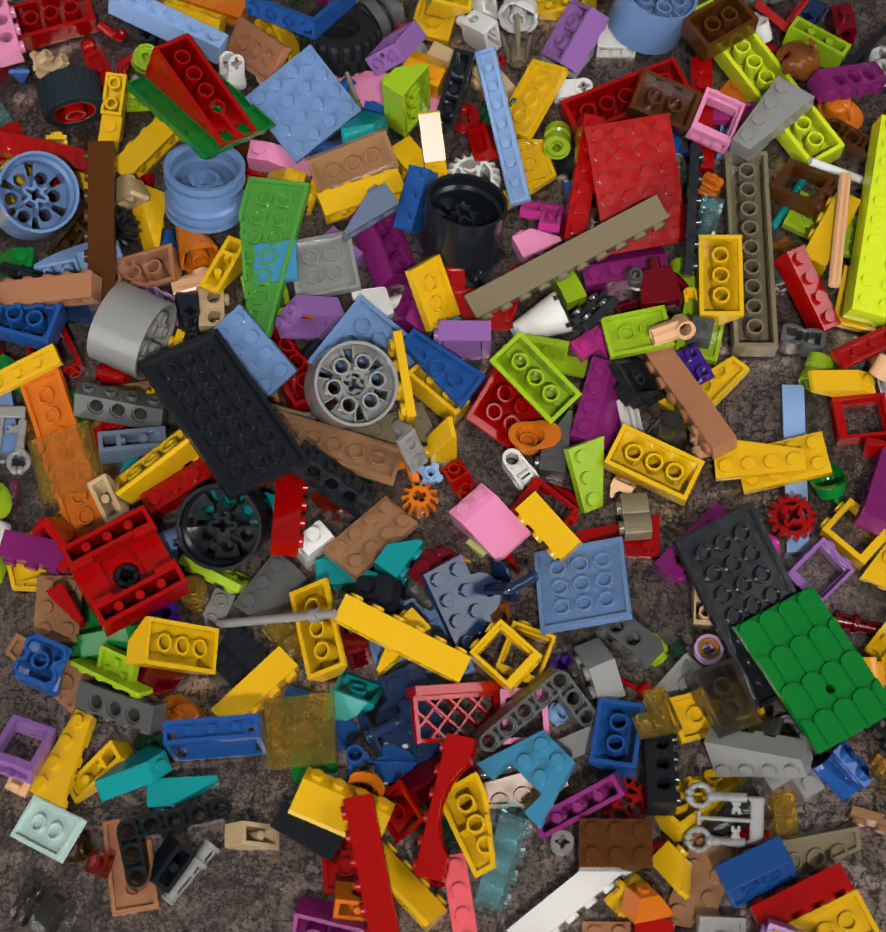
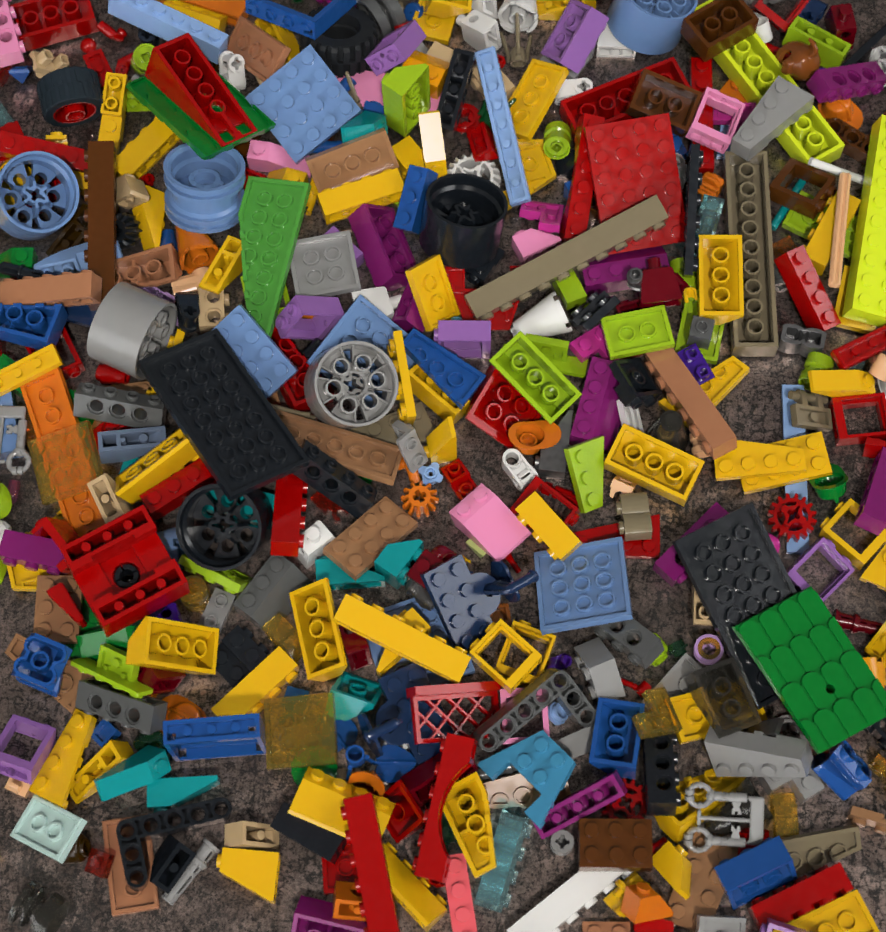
(105, 732): none -> blue plate
(252, 870): none -> yellow slope
(292, 272): dark azure tile -> none
(312, 615): light grey bar -> none
(375, 207): sand blue slope -> none
(384, 591): black brick -> none
(410, 9): none -> blue piece
(671, 330): light nougat piece -> none
(808, 416): none -> dark tan plate

